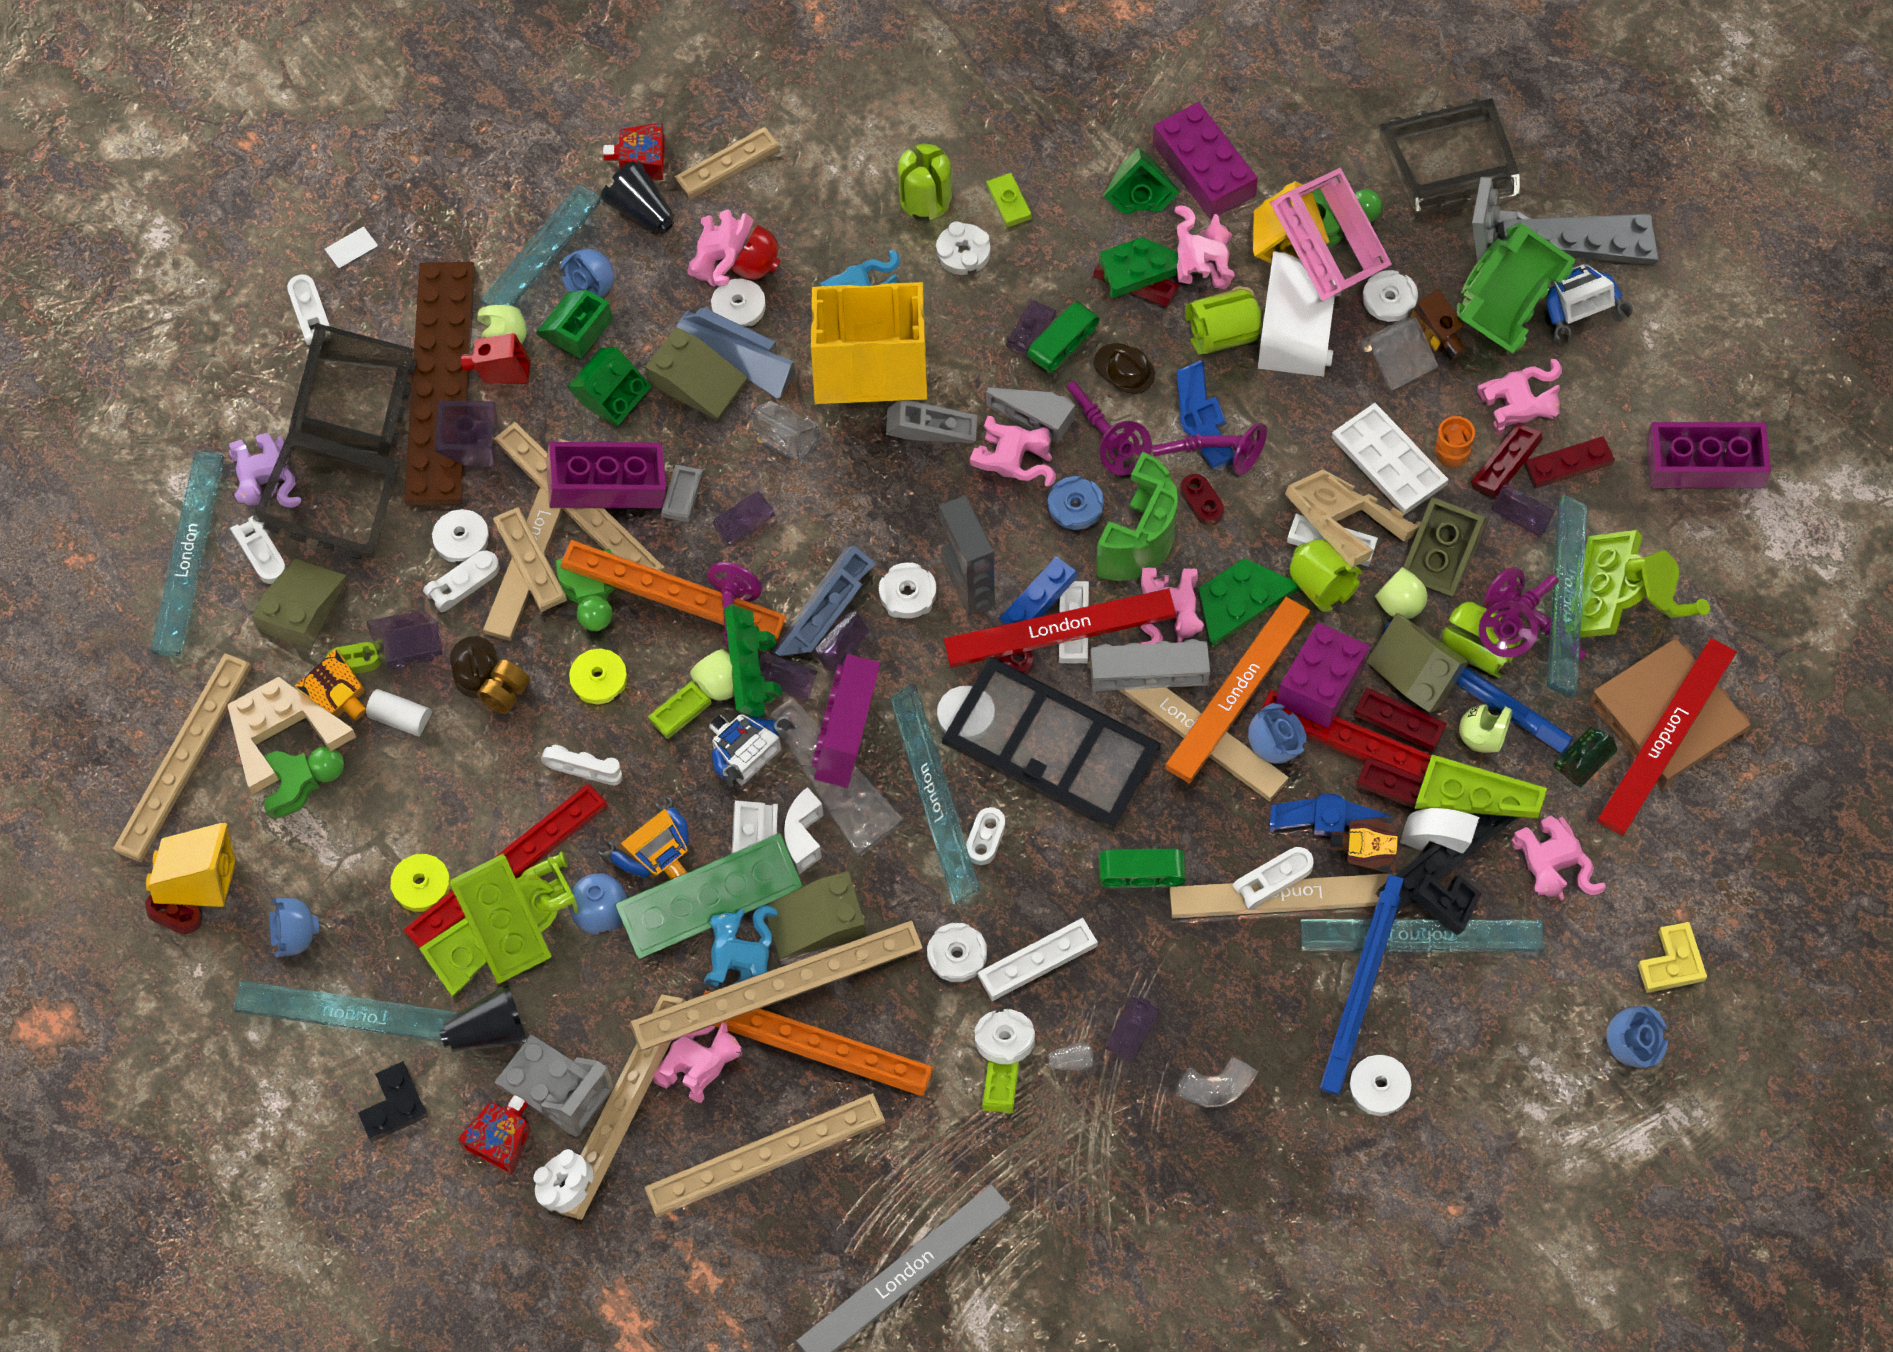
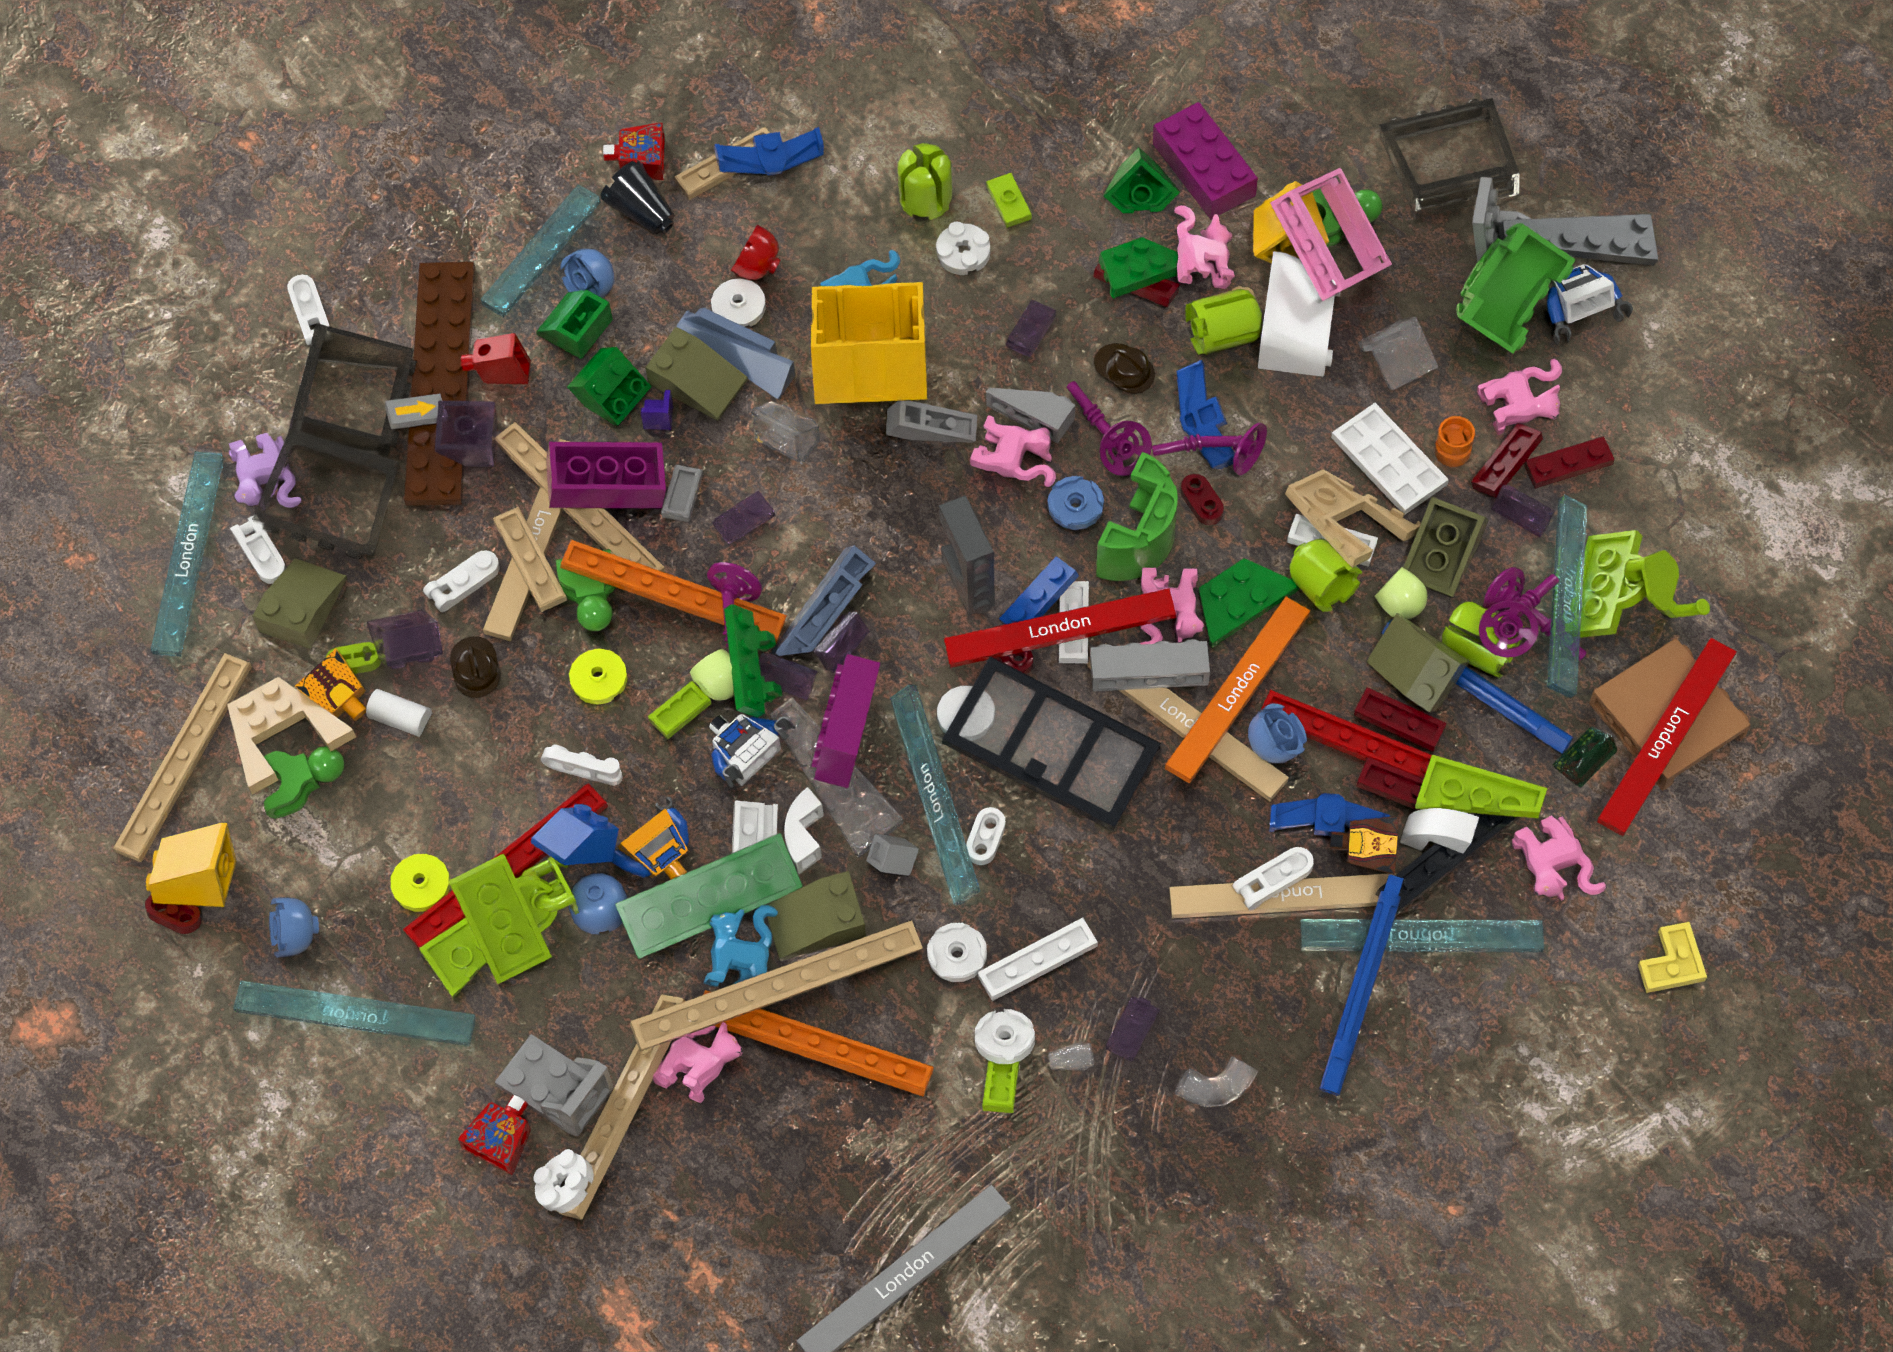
(351, 247): white sticker -> none
(400, 1107): black plate -> none
(412, 411): none -> light grey tile
(462, 547): white plate -> none
(485, 1024): black cone -> none
(502, 321): yellowish green helmet -> none
(502, 689): pearl gold wheel -> none
(577, 836): none -> blue slope
(658, 413): none -> dark purple panel
(719, 243): bright pink animal -> none
(764, 1155): tan tile -> none
(770, 154): none -> blue plate
(892, 854): none -> light grey panel
(904, 605): white plate -> none
(1063, 336): green beam -> none
(1142, 868): green beam -> none
(1322, 674): magenta brick -> none
(1375, 1099): white plate -> none
(1393, 285): white plate -> none
(1439, 324): reddish brown torso -> none
(1449, 906): black plate -> none
(1484, 731): yellowish green helmet -> none
(1637, 1037): medium blue cylinder -> none
(1708, 455): magenta brick -> none

